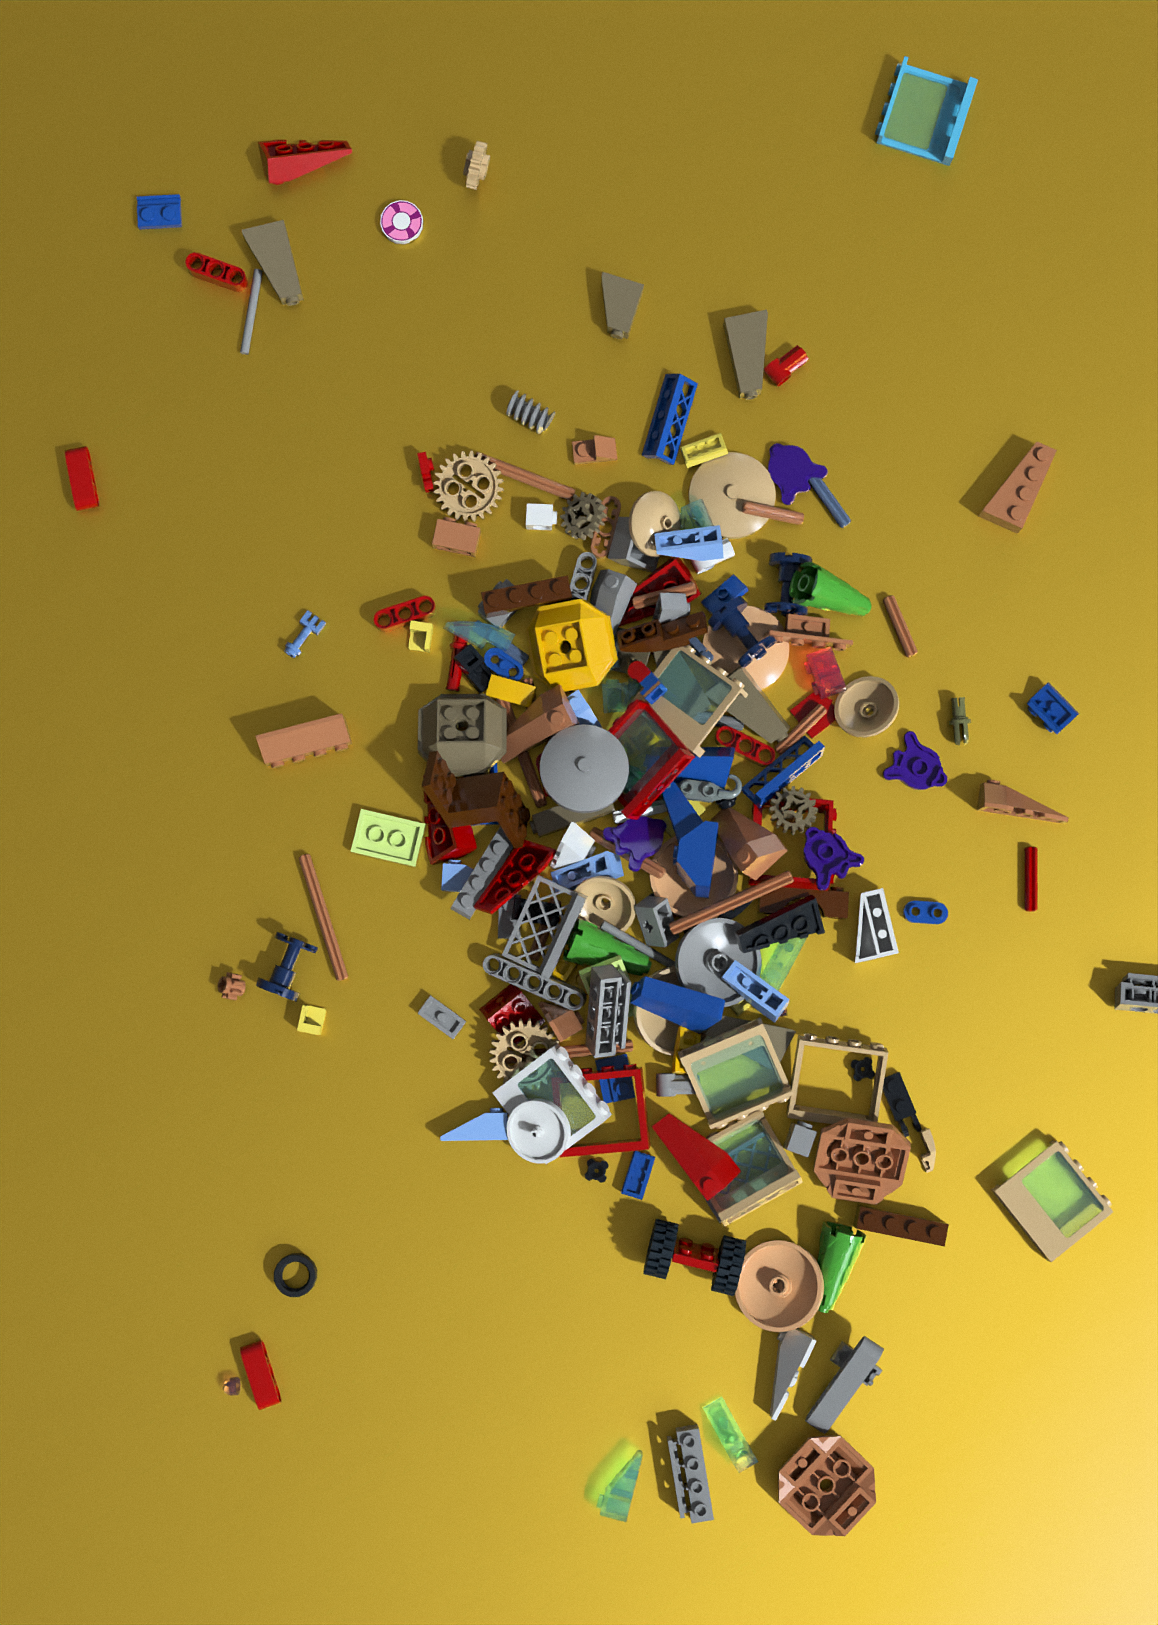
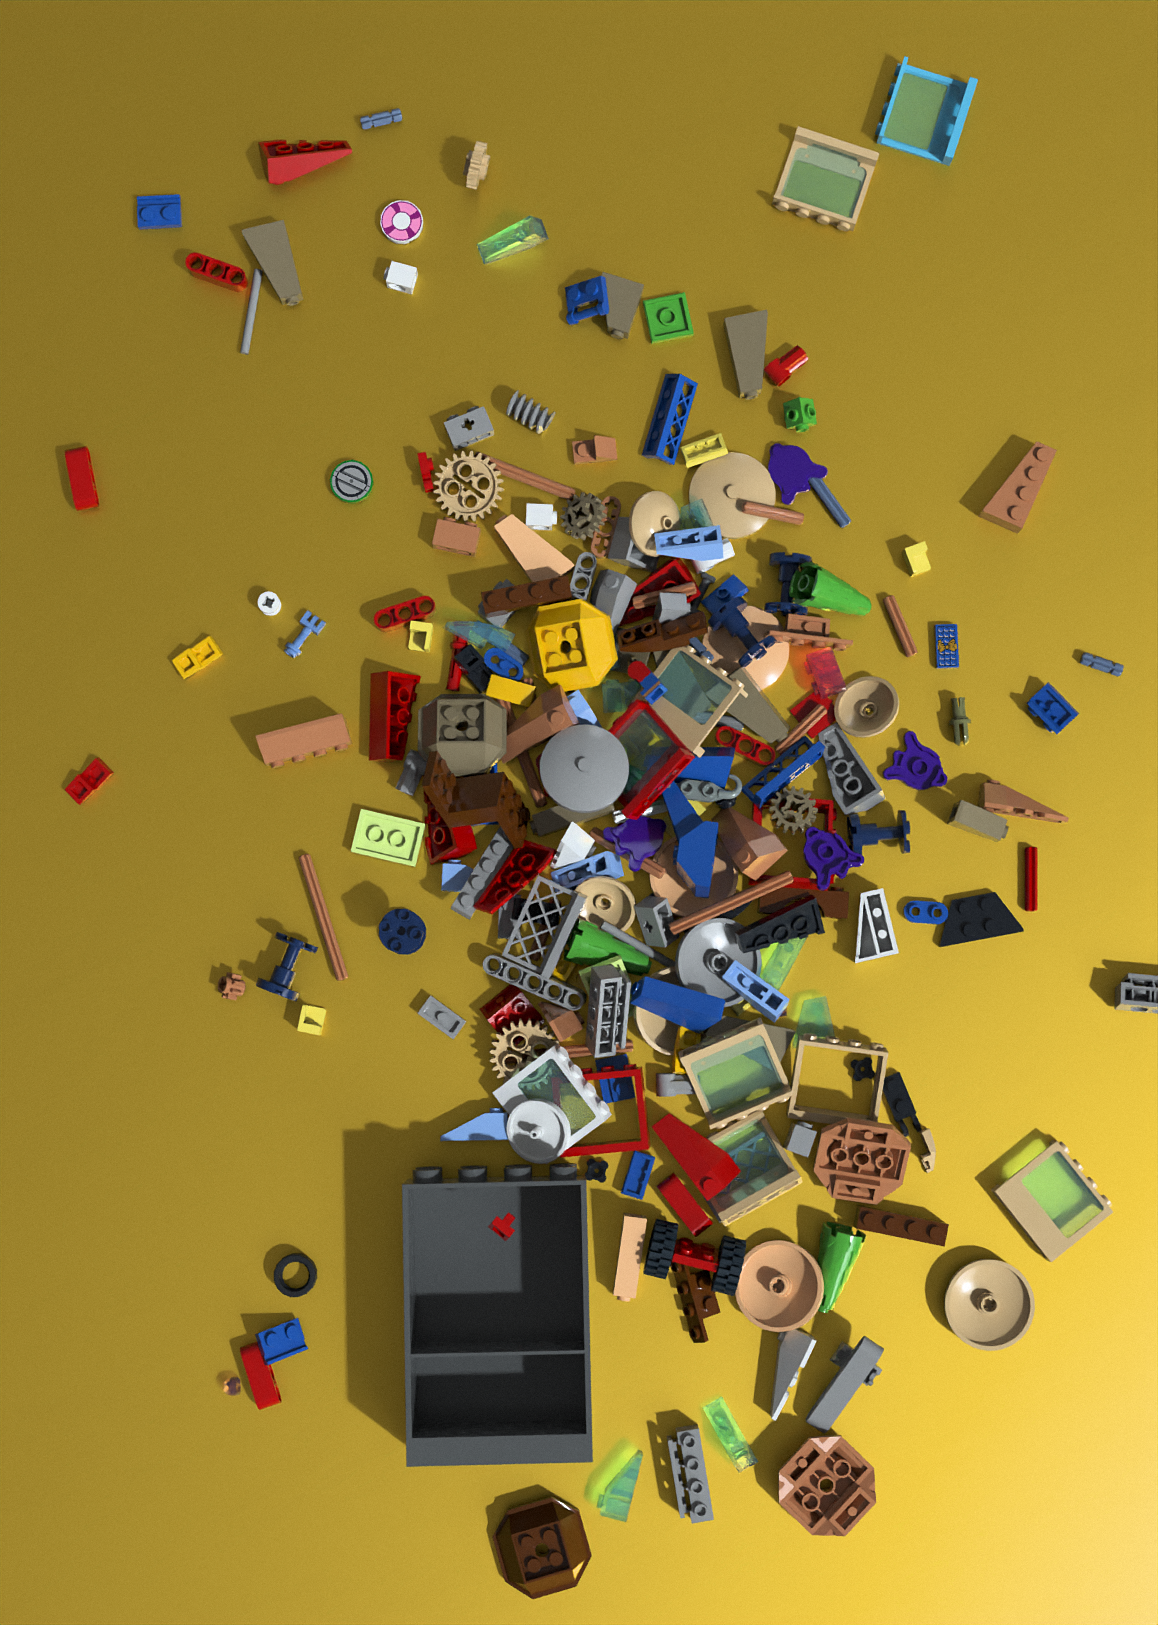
(89, 781): none -> red slope
(197, 657): none -> yellow slope
(271, 608): none -> white wheel
(281, 1341): none -> blue plate
(351, 481): none -> tile
(381, 118): none -> sand blue axle
(390, 713): none -> red wedge
(401, 277): none -> white brick
(402, 931): none -> dark blue piece
(412, 773): none -> light grey piece
(461, 436): none -> light grey brick
(495, 1322): none -> dark grey piece
(502, 1227): none -> red tile
(513, 240): none -> clear light blue slope
(530, 551): none -> light nougat slope
(548, 1523): none -> reddish brown piece
(584, 294): none -> blue plate
(629, 1256): none -> light nougat slope
(668, 318): none -> bright green tile
(684, 1204): none -> red beam
(696, 1299): none -> reddish brown bracket
(707, 579): none -> dark grey piece
(800, 414): none -> bright green brick
(814, 1019): none -> clear light blue wing
(825, 179): none -> panel
(849, 777): none -> light grey wedge
(870, 834): none -> dark blue piece
(916, 559): none -> light yellow panel
(946, 646): none -> blue tile
(977, 919): none -> black wing
(978, 821): none -> dark tan slope
(989, 1304): none -> tan dish
(1101, 664): none -> sand blue axle

